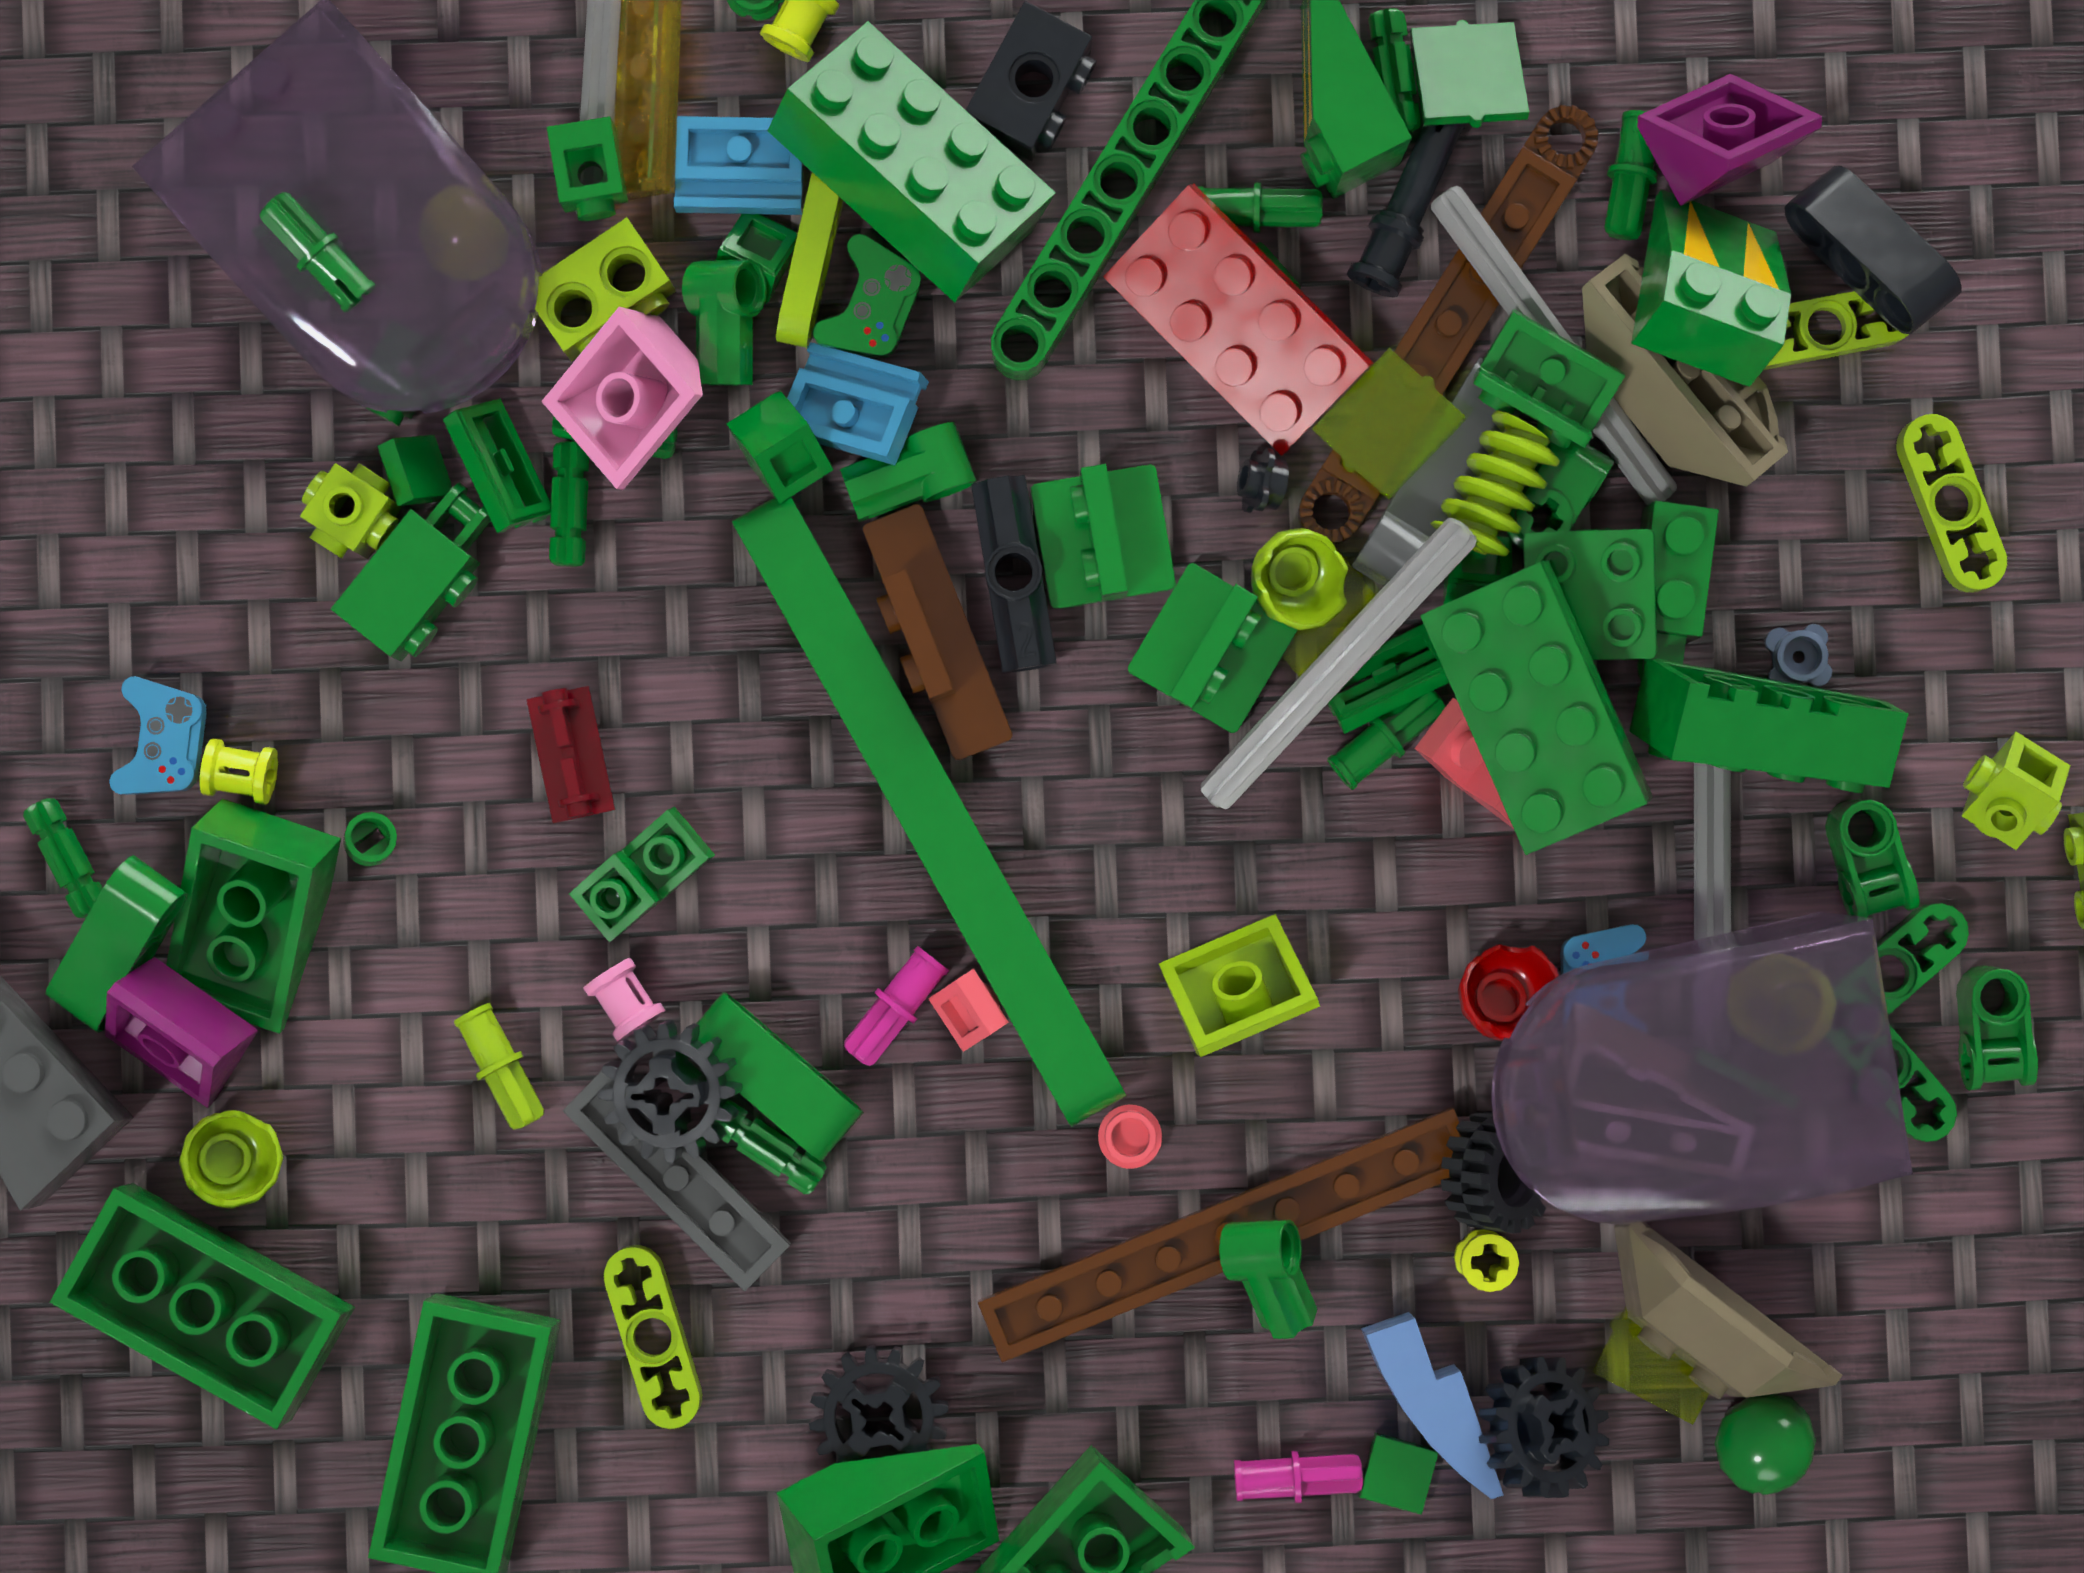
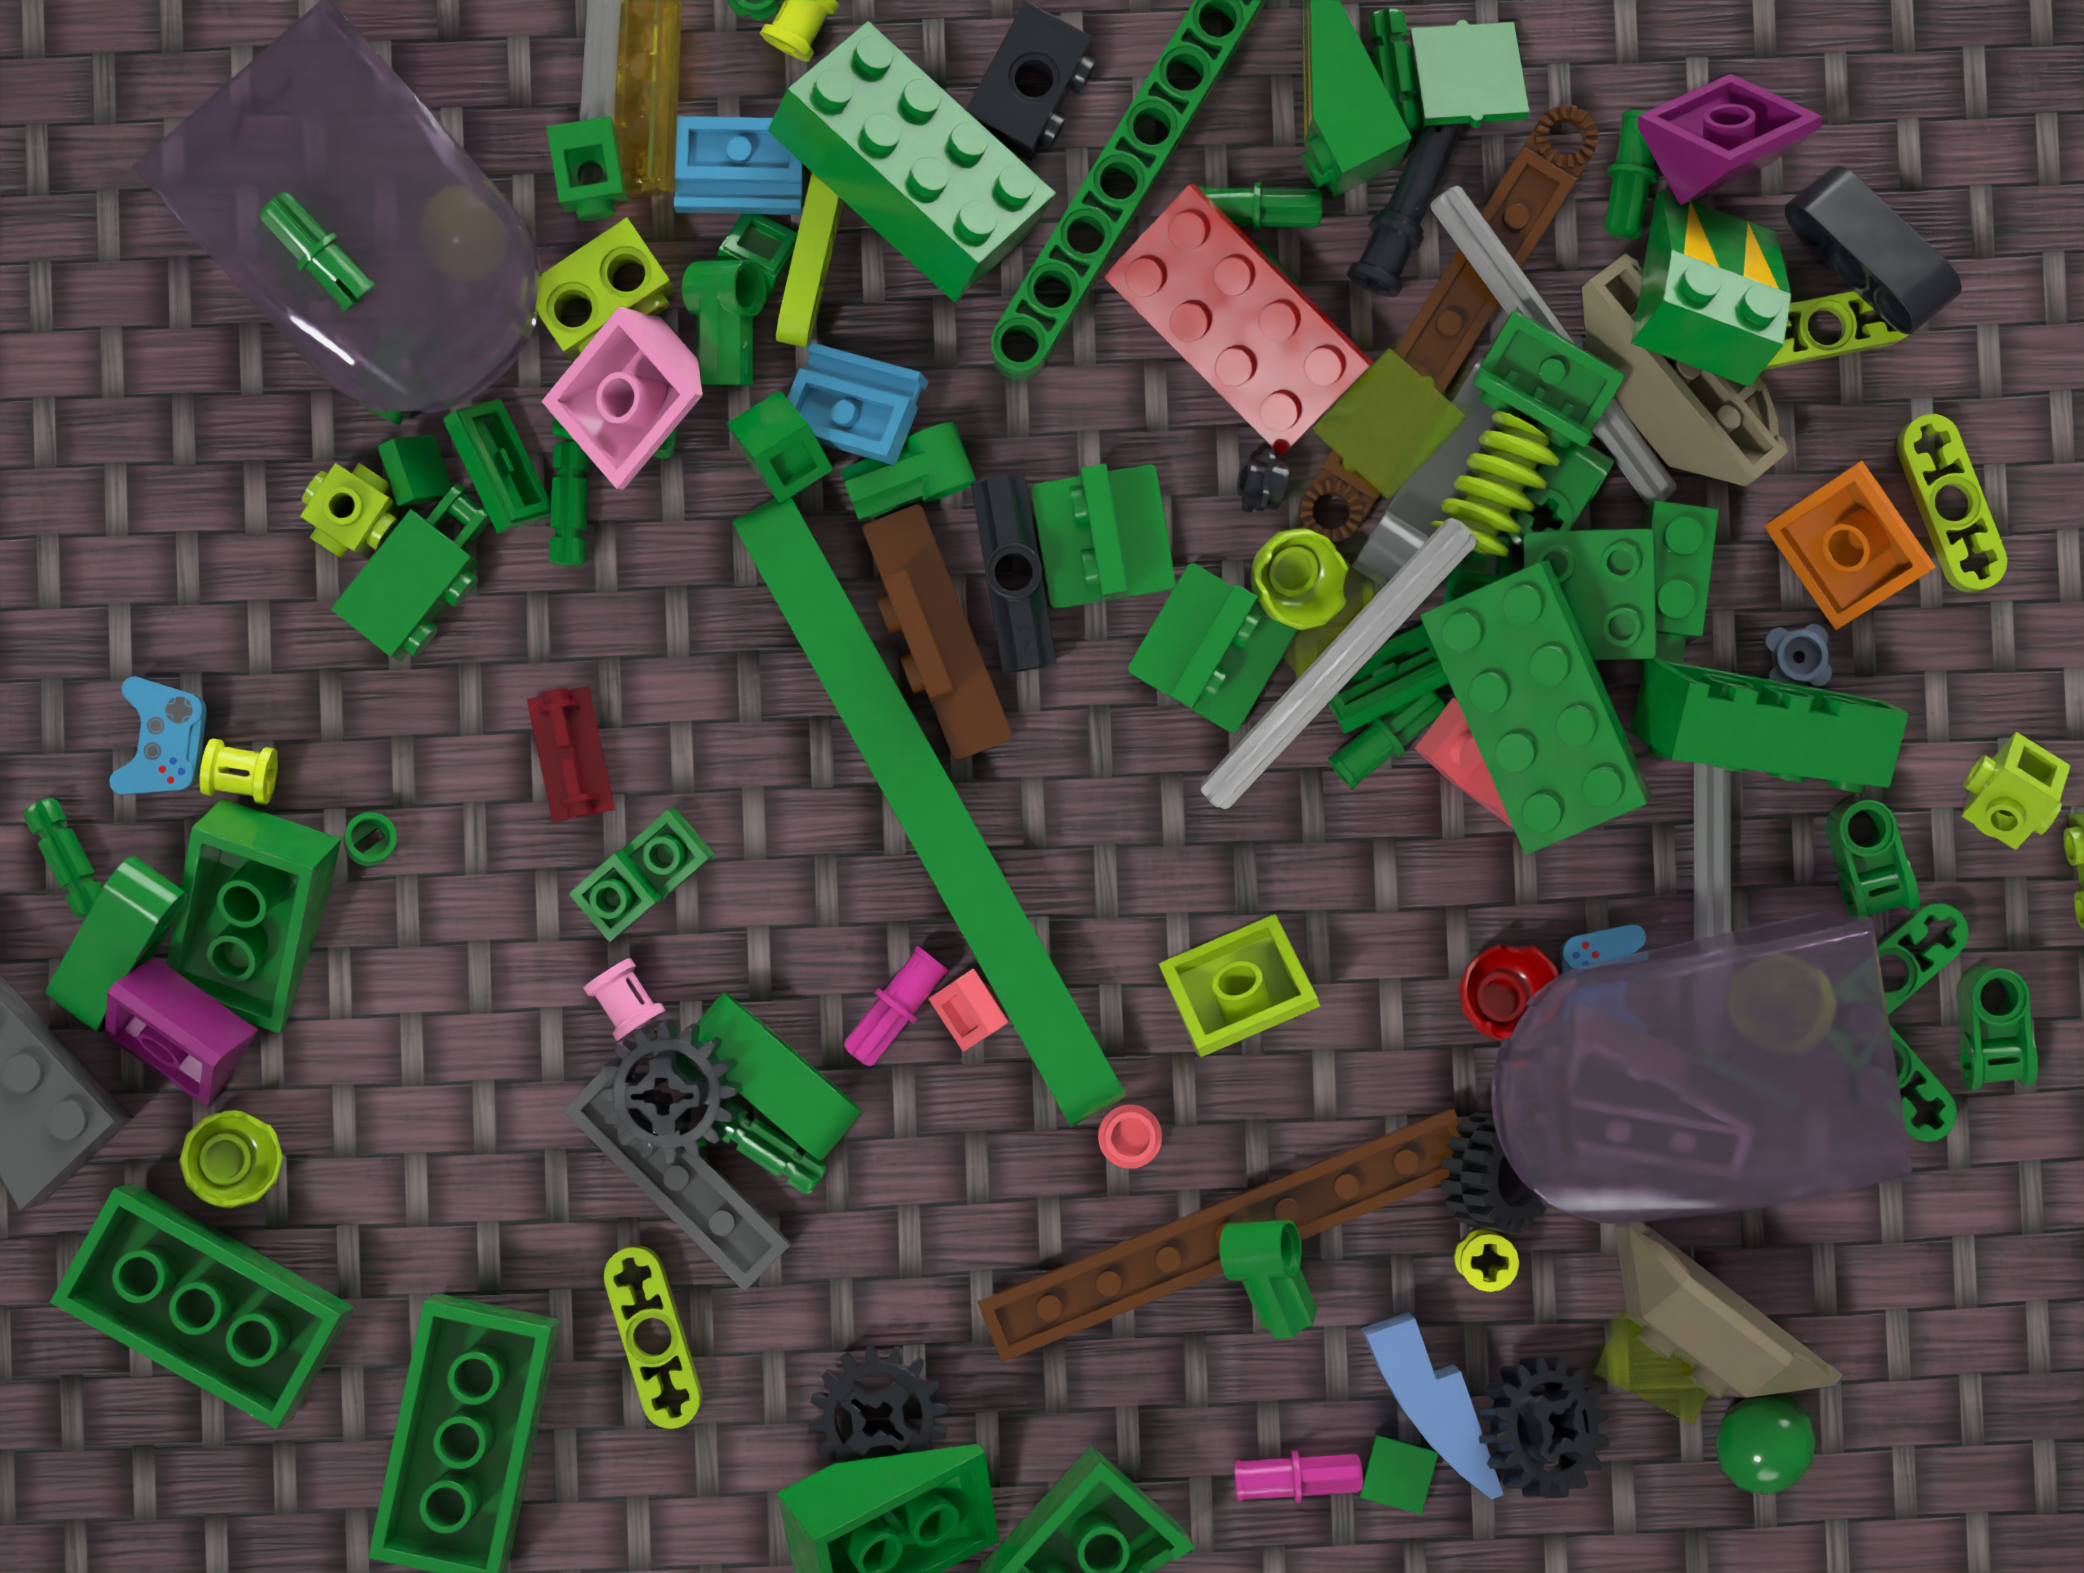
(500, 1067): lime axle -> none
(878, 305): green piece -> none
(1849, 545): none -> orange slope

